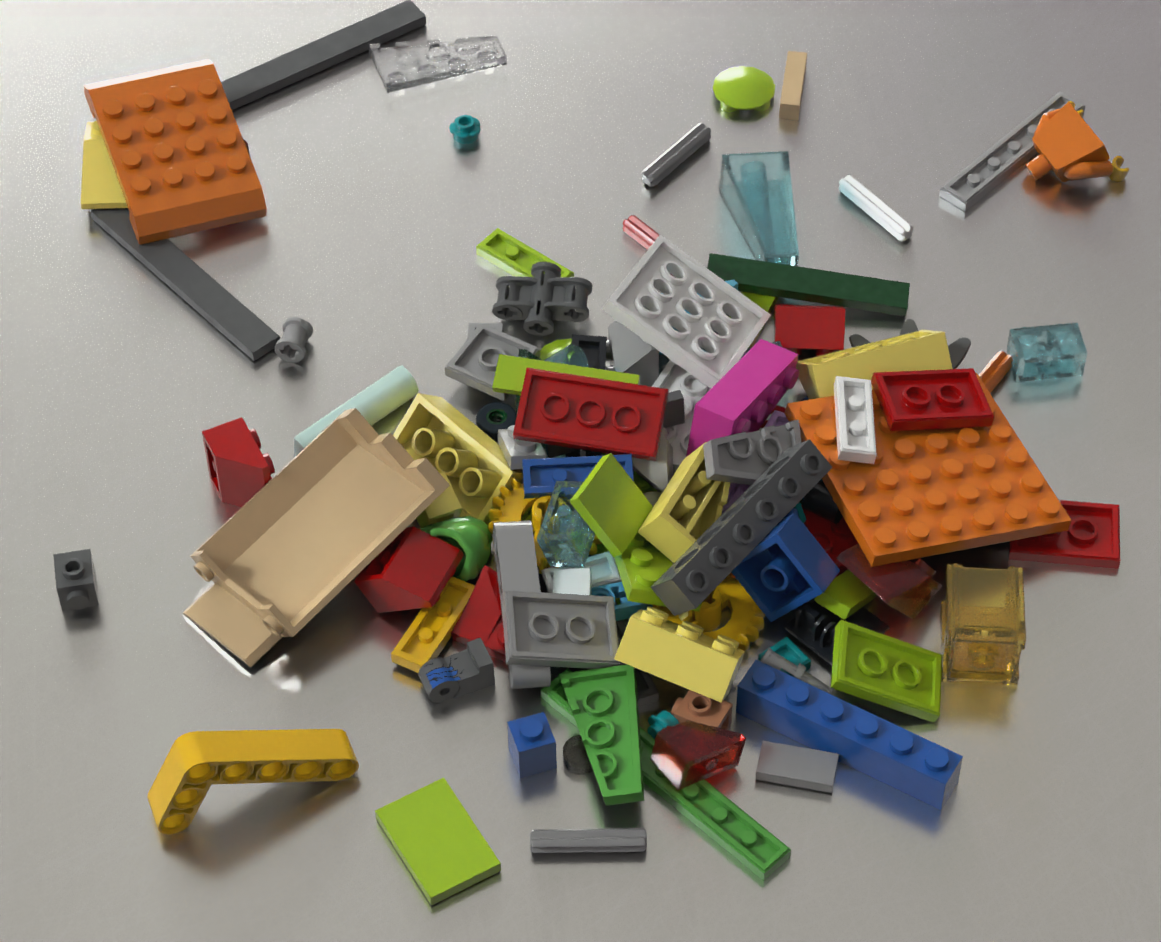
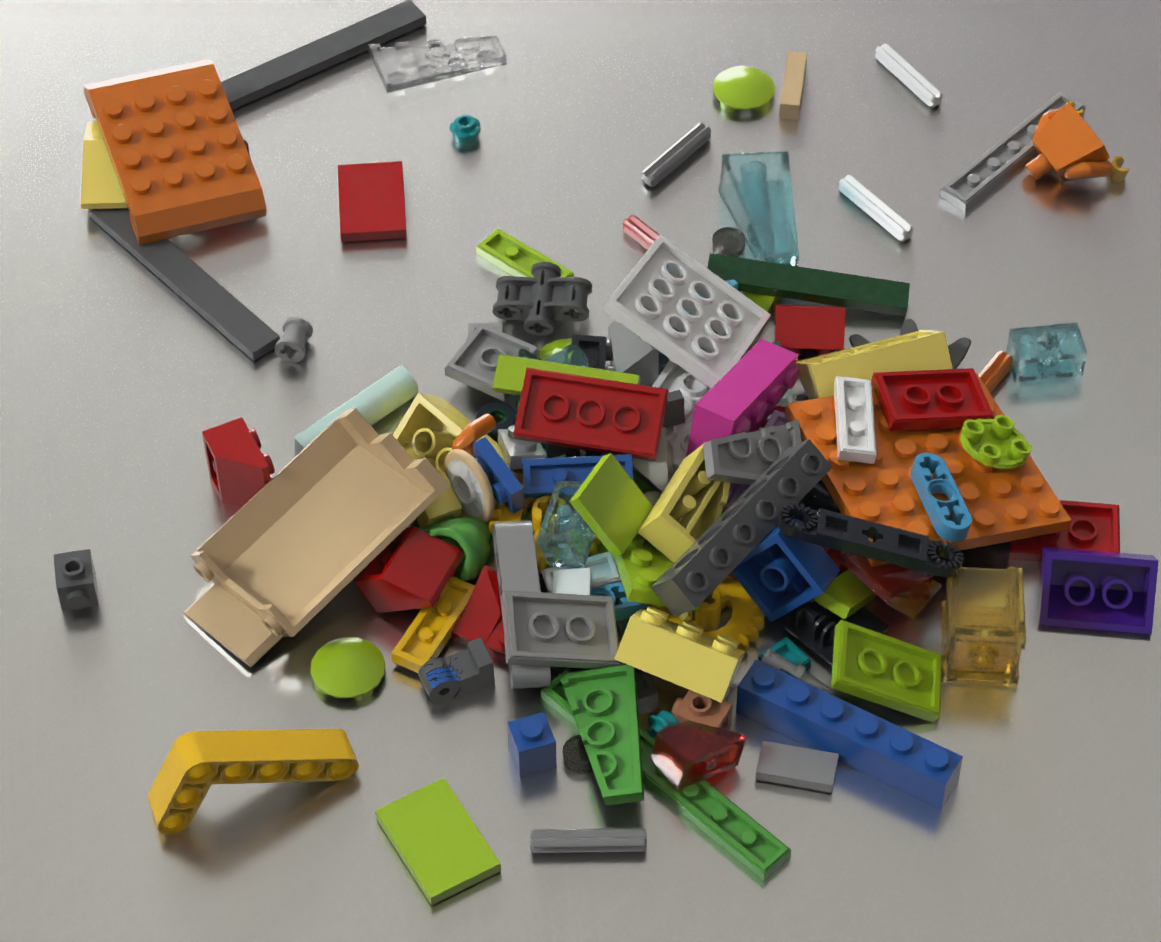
(347, 668): none -> lime dish
(371, 201): none -> red tile
(470, 485): none -> wheel
(473, 432): none -> orange arm
(504, 484): none -> blue plate
(728, 242): none -> clear smoke tile
(853, 535): none -> black piece
(908, 75): none -> white axle
(938, 511): none -> dark azure beam
(995, 442): none -> lime dish
(1097, 590): none -> dark purple slope

